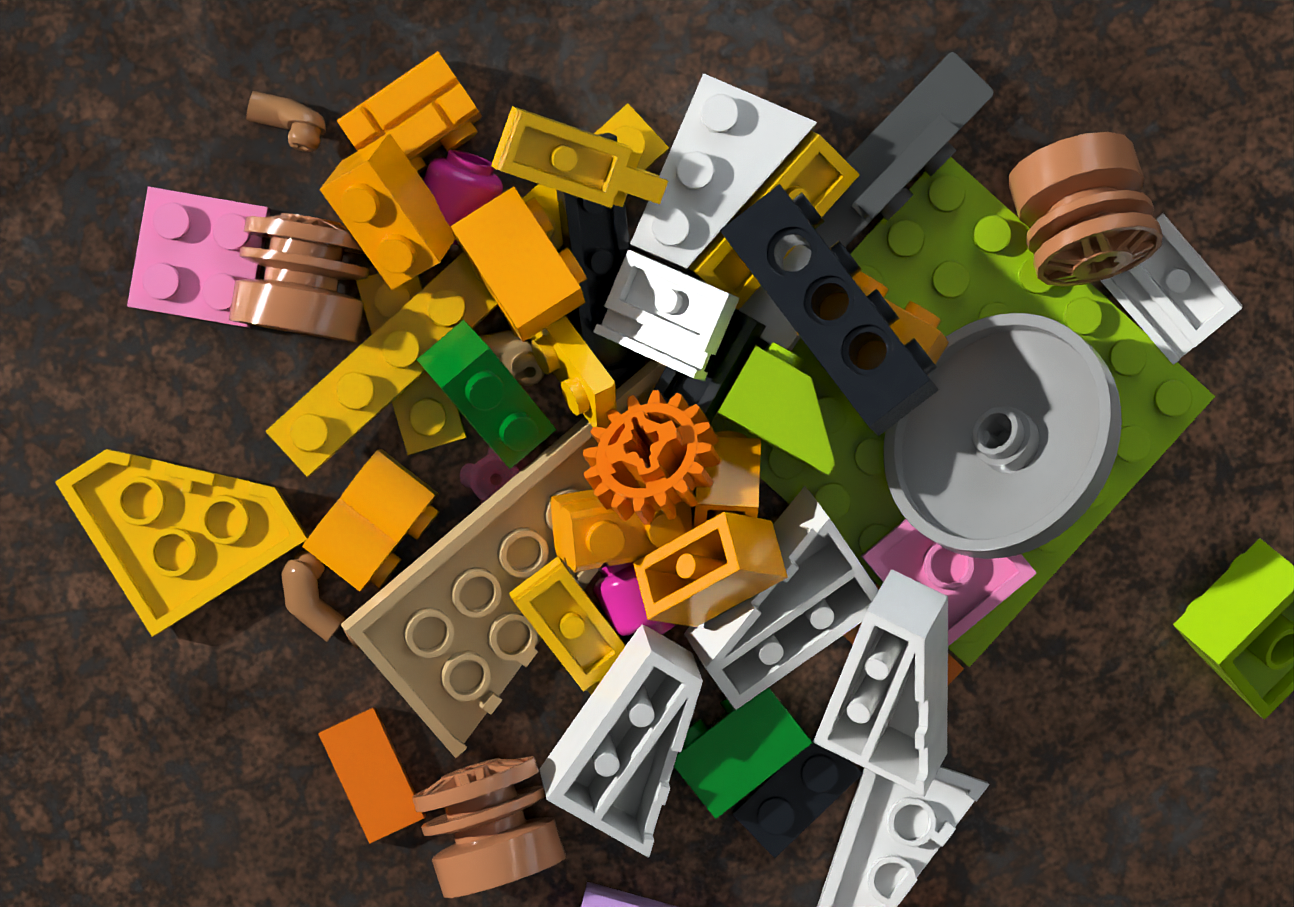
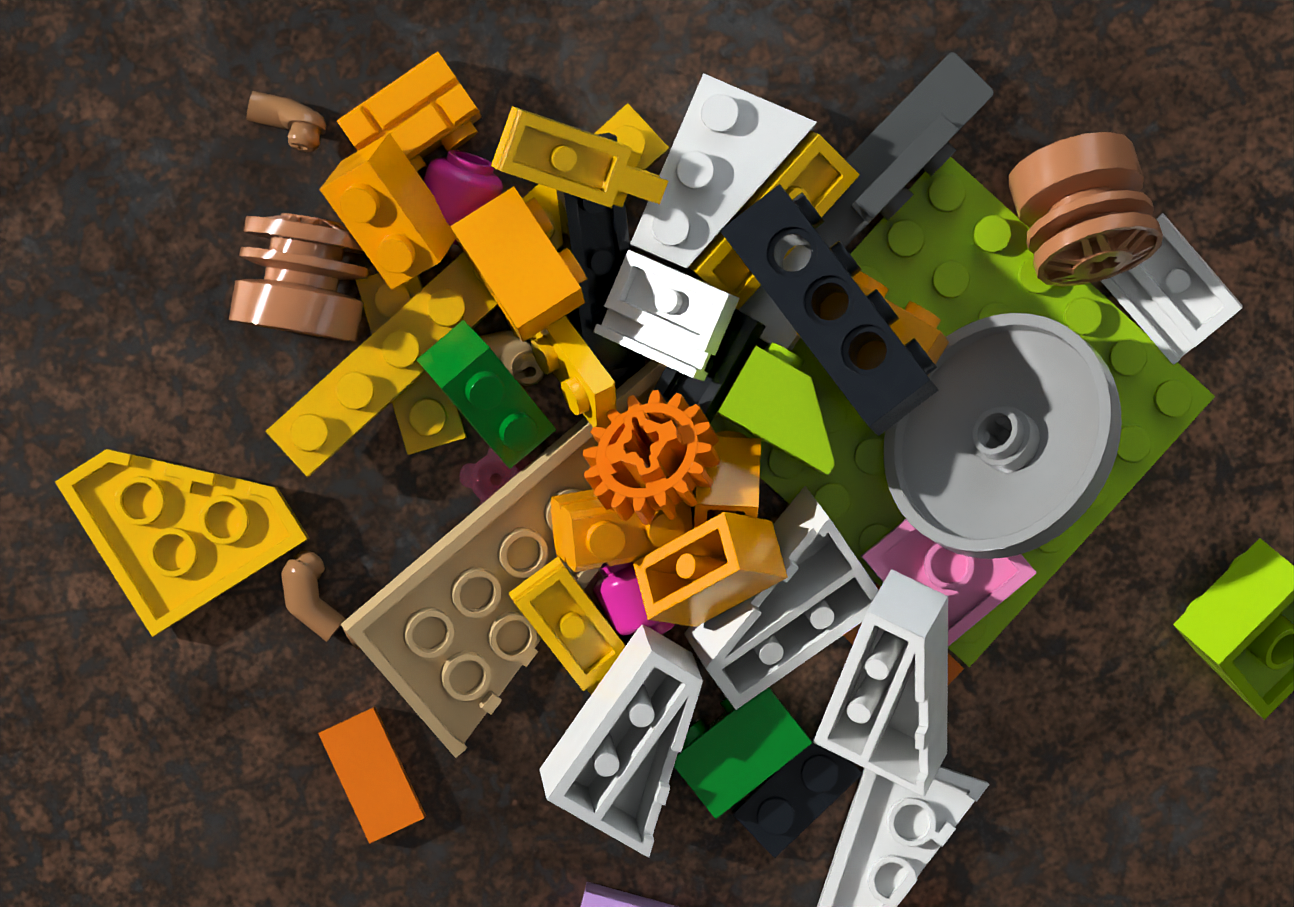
(192, 254): bright pink plate -> none
(372, 520): light orange brick -> none
(489, 826): nougat wheel -> none

